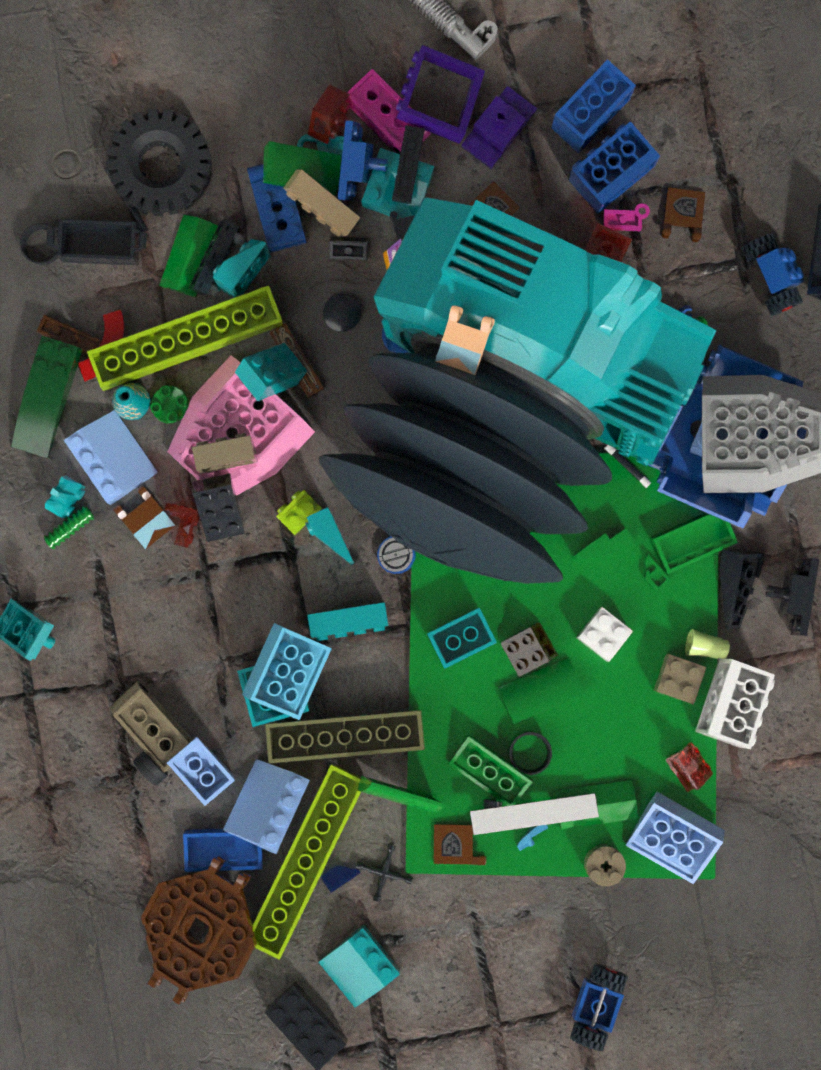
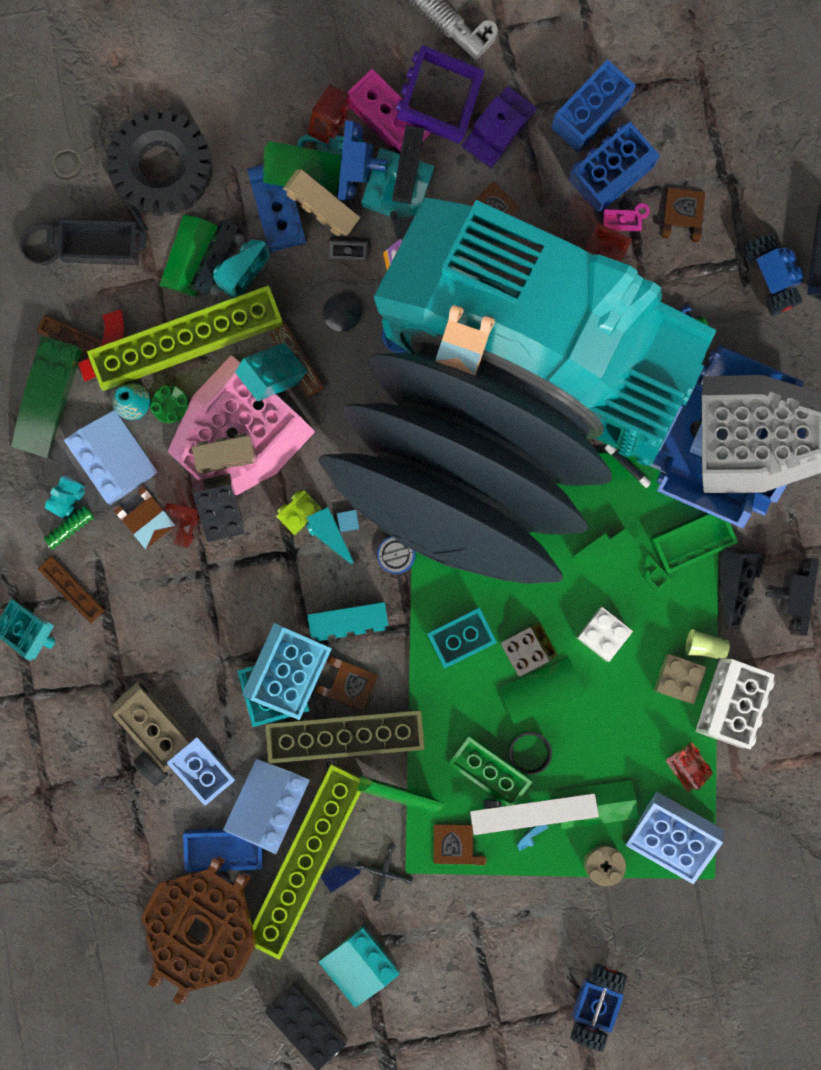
(71, 589): none -> reddish brown tile
(348, 521): none -> medium azure tile
(350, 685): none -> reddish brown flag

